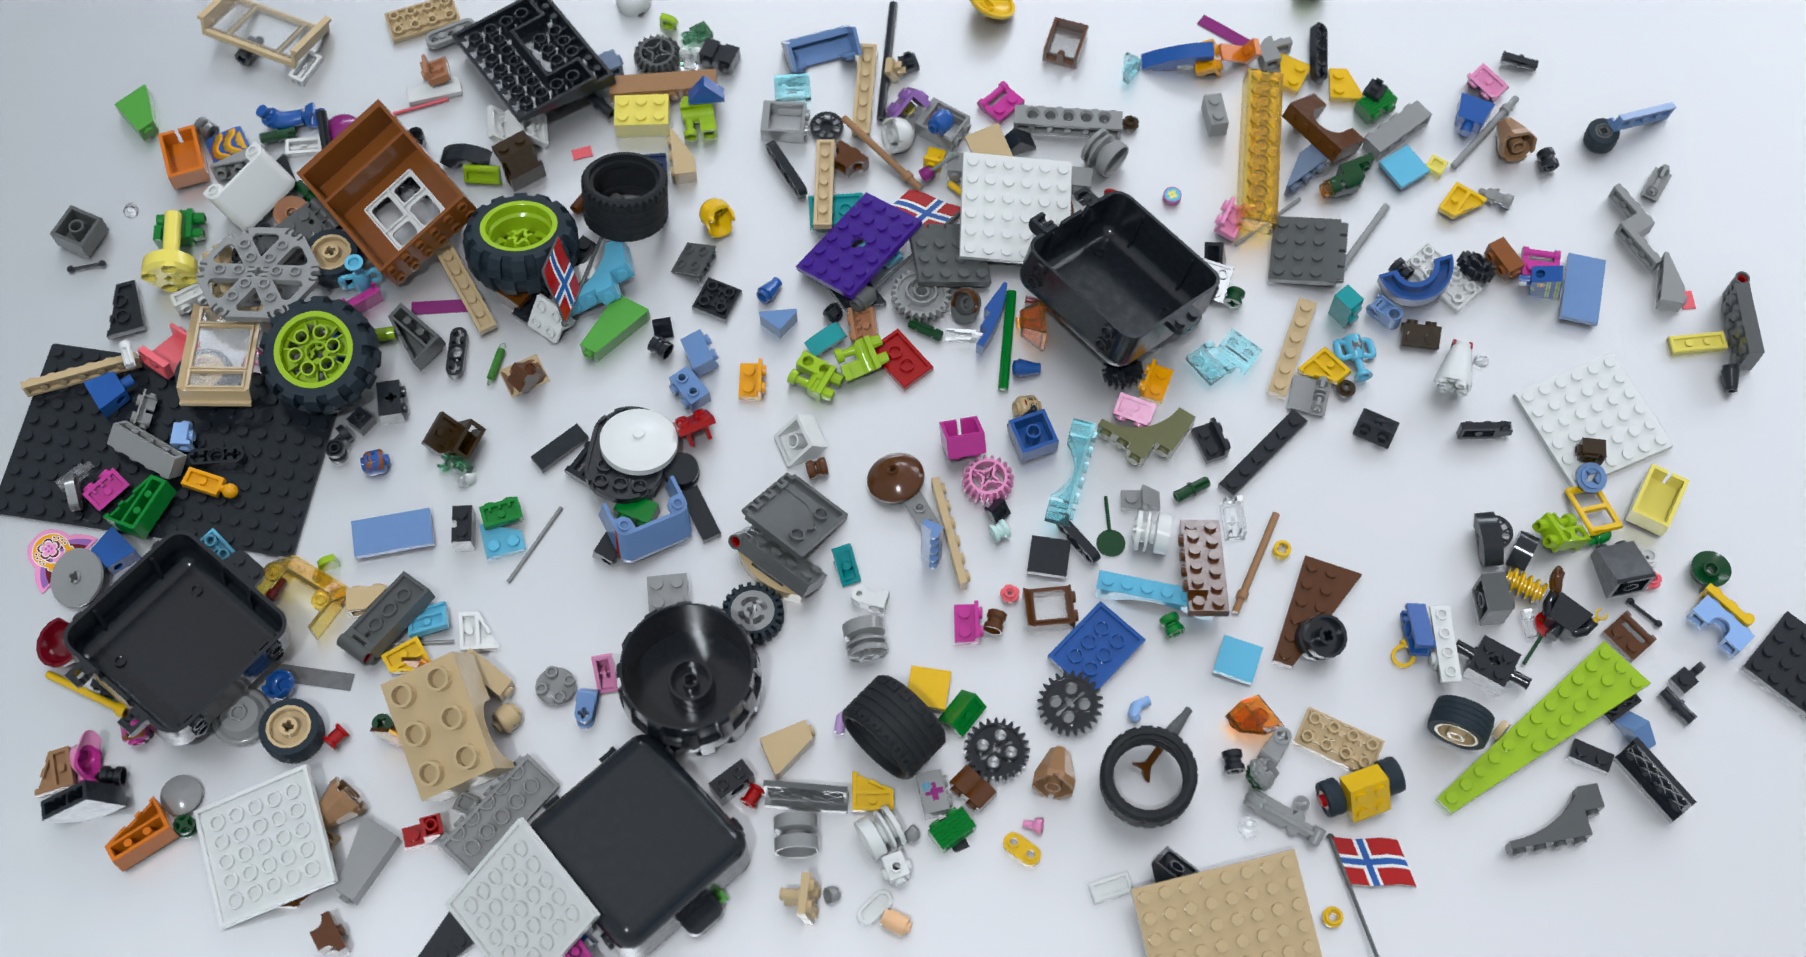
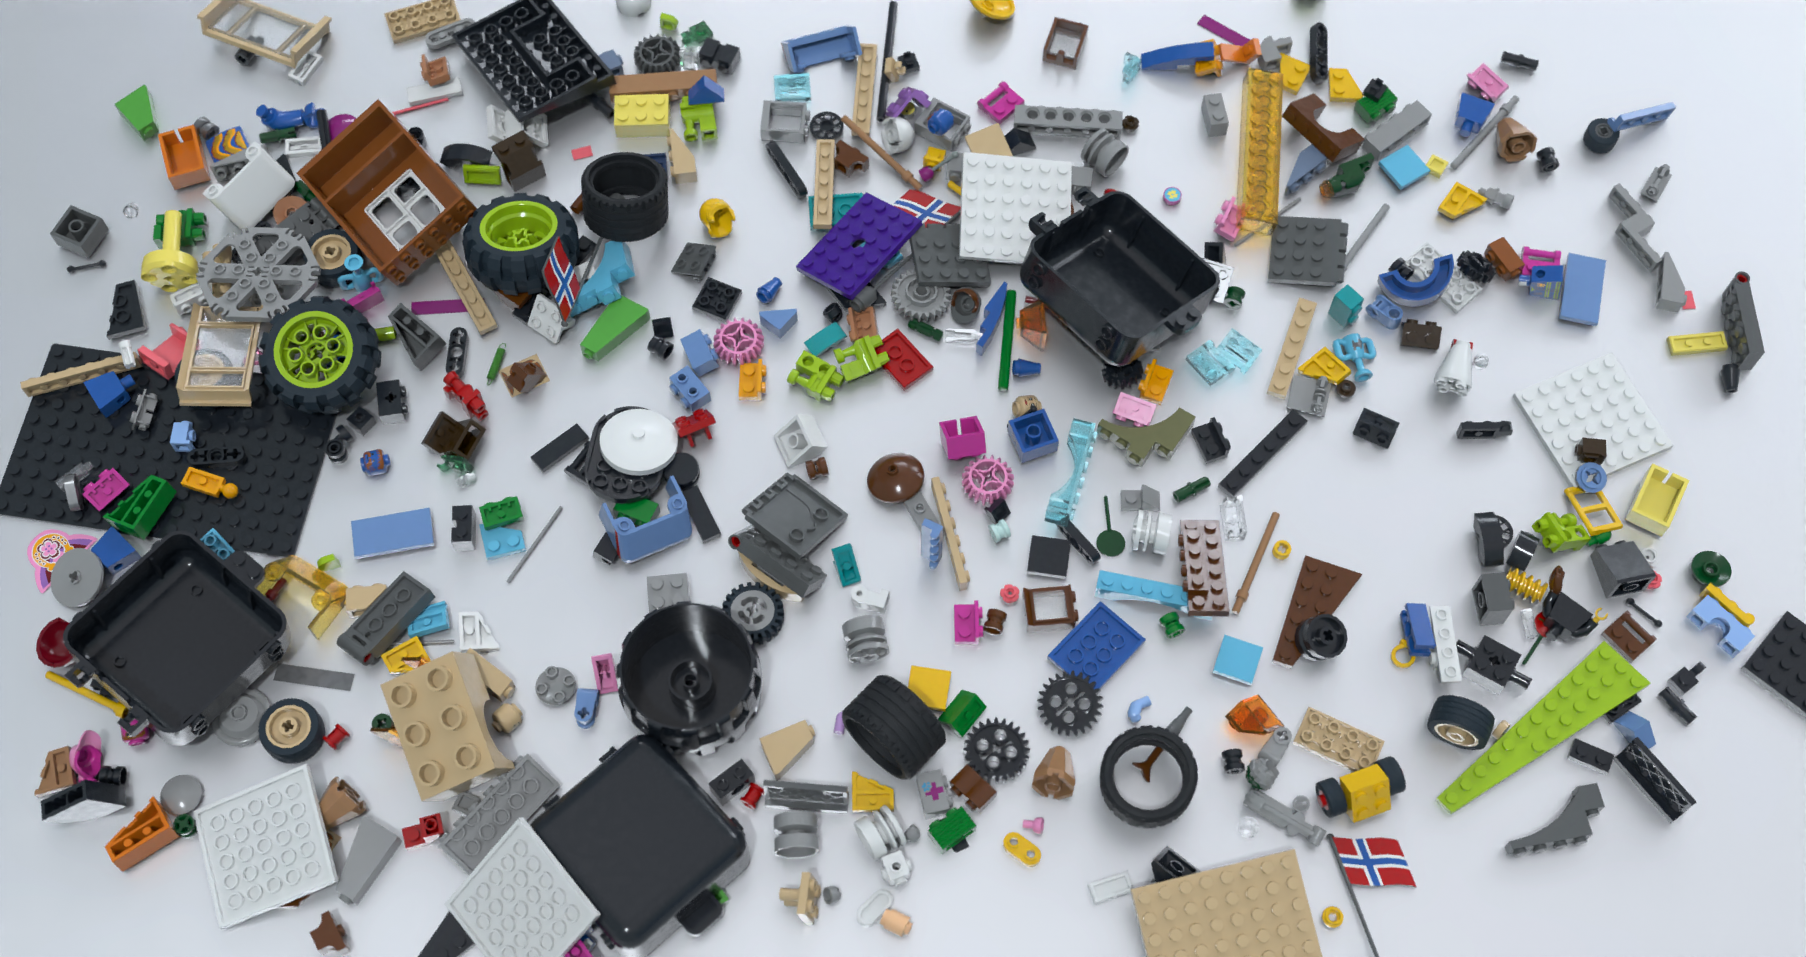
(146, 449): light grey brick -> none
(279, 684): blue hair -> none
(470, 399): none -> red hips
(747, 348): none -> bright pink gear

